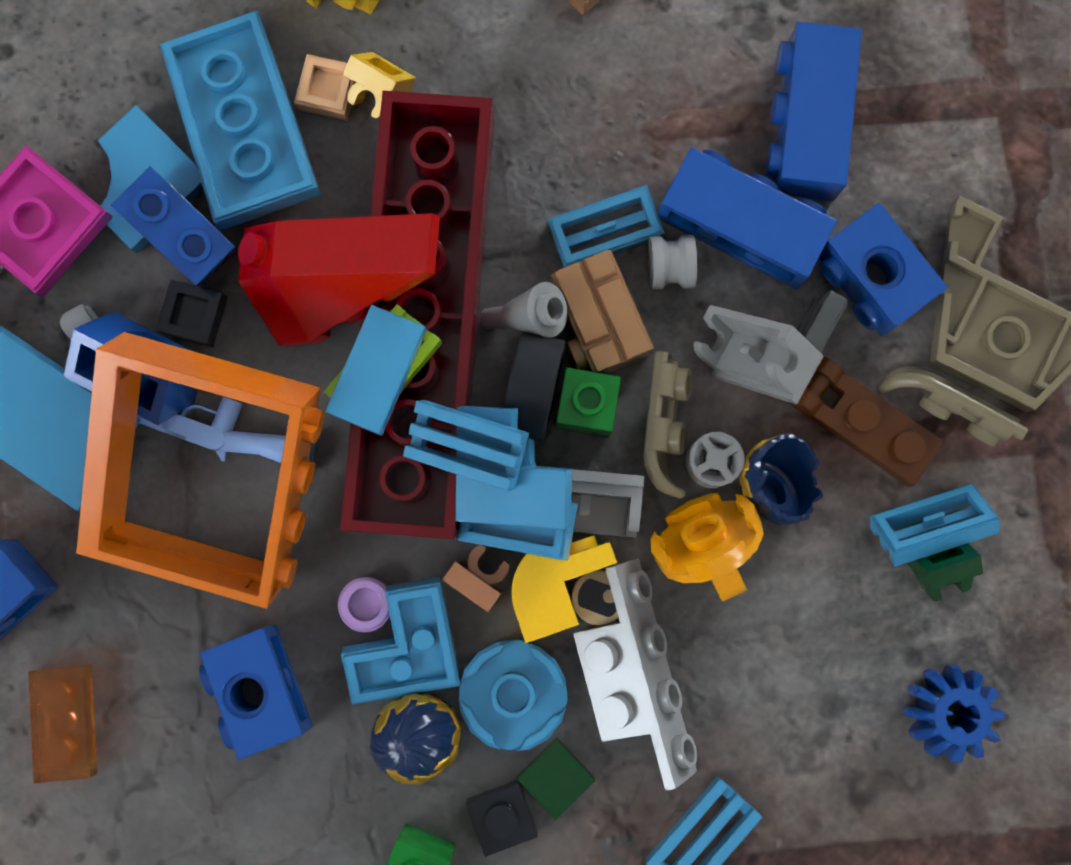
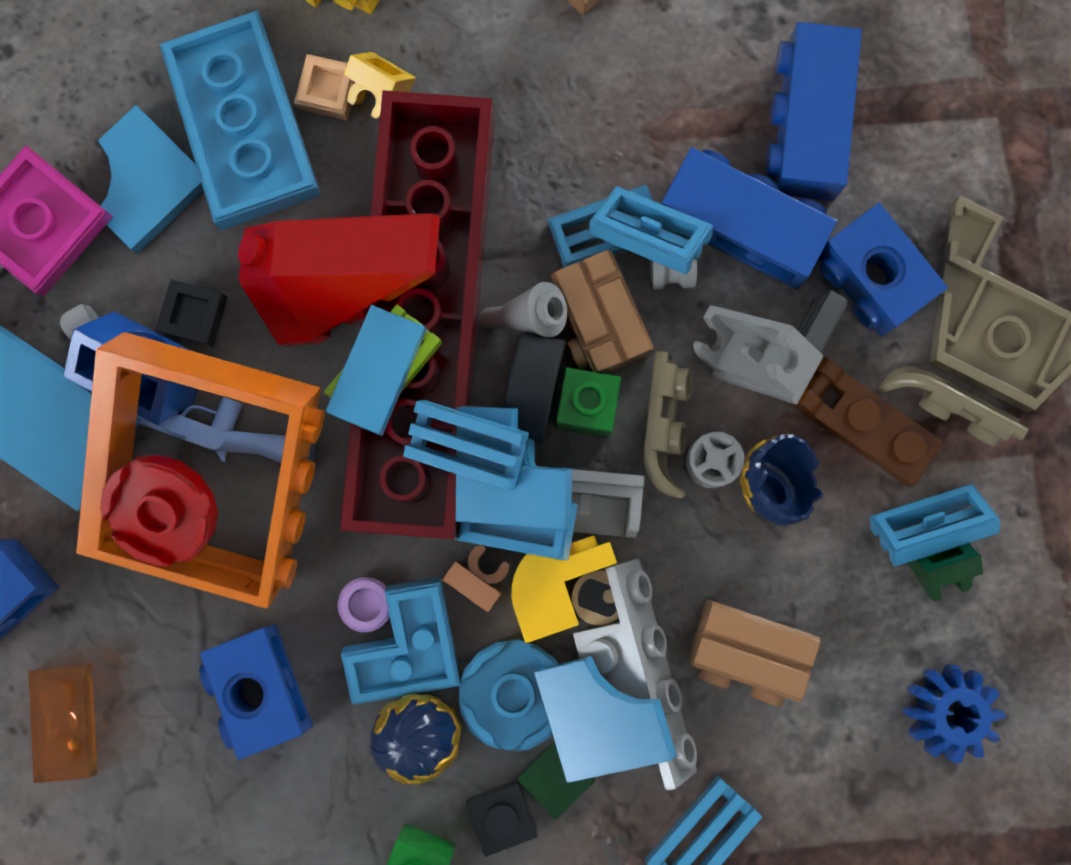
(159, 510): none -> red tile
(174, 226): blue brick -> none
(598, 726): none -> dark azure tile
(646, 235): none -> dark azure tile
(709, 542): light orange tile -> none
(753, 652): none -> medium nougat brick

